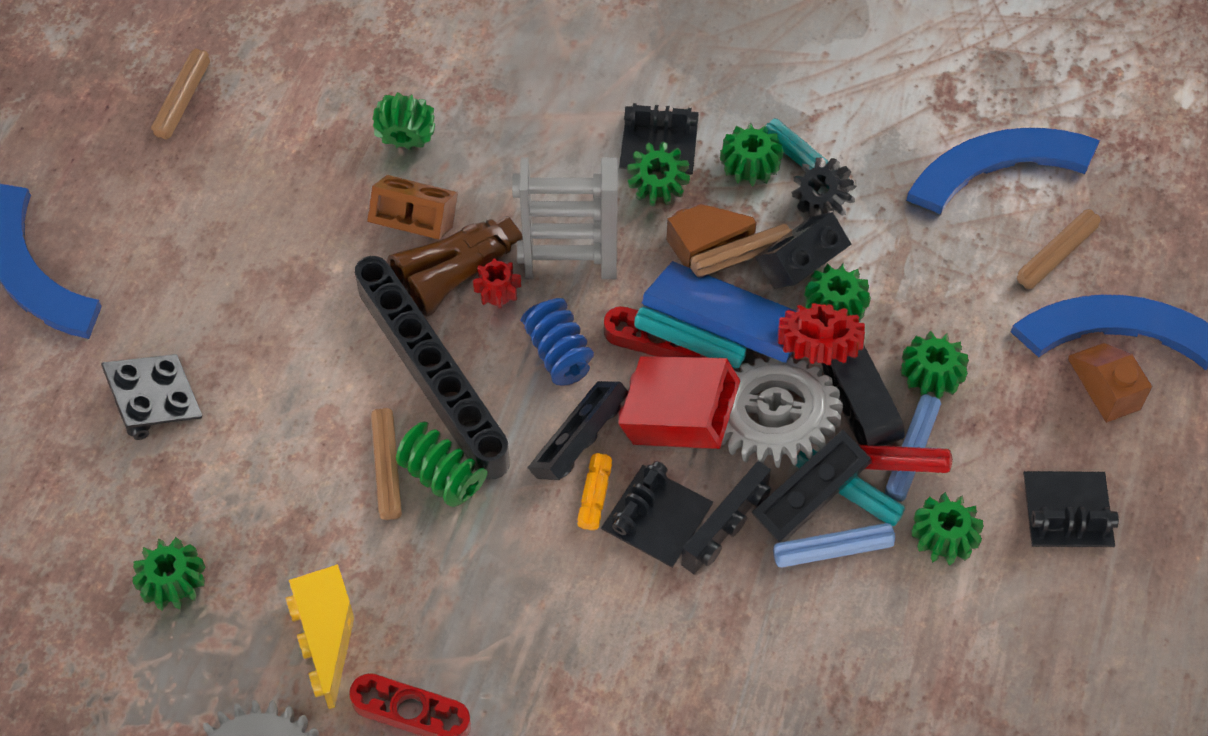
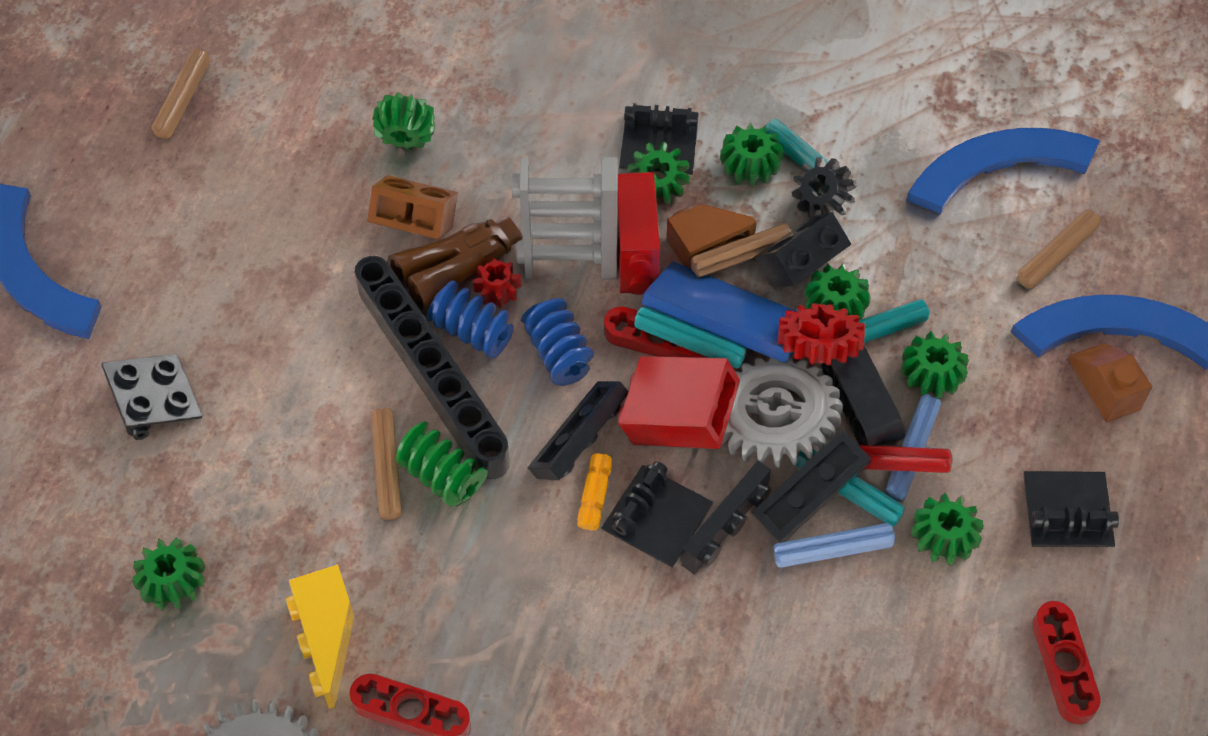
(469, 320): none -> blue piece
(637, 232): none -> red brick
(895, 319): none -> teal axle
(1087, 687): none -> red beam

